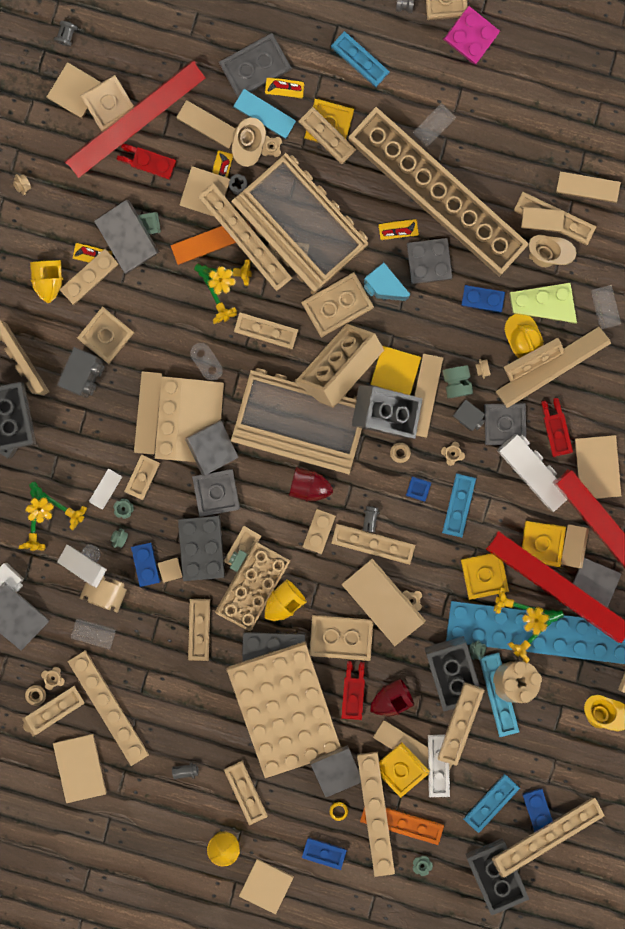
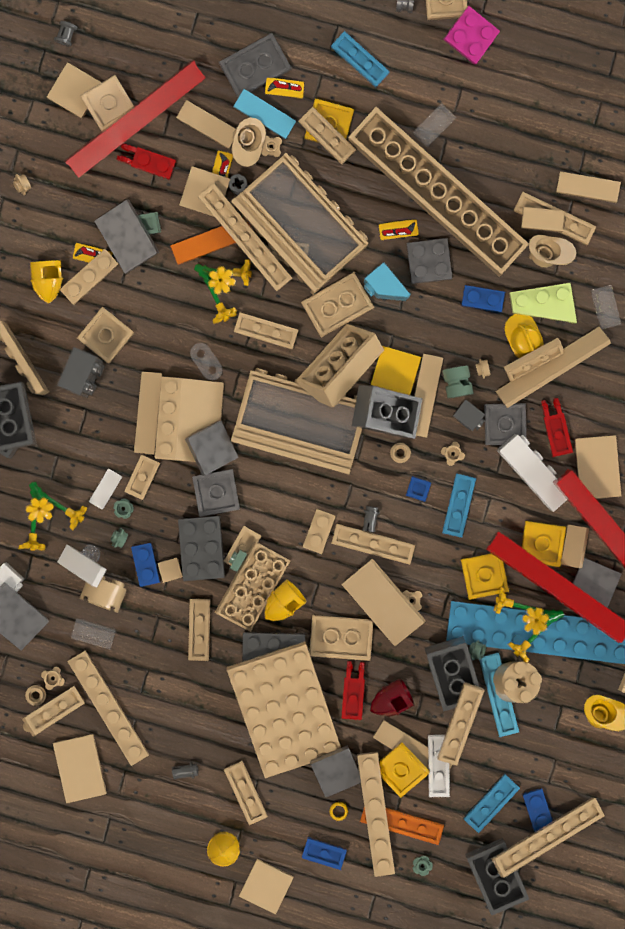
(309, 486): dark red helmet -> none

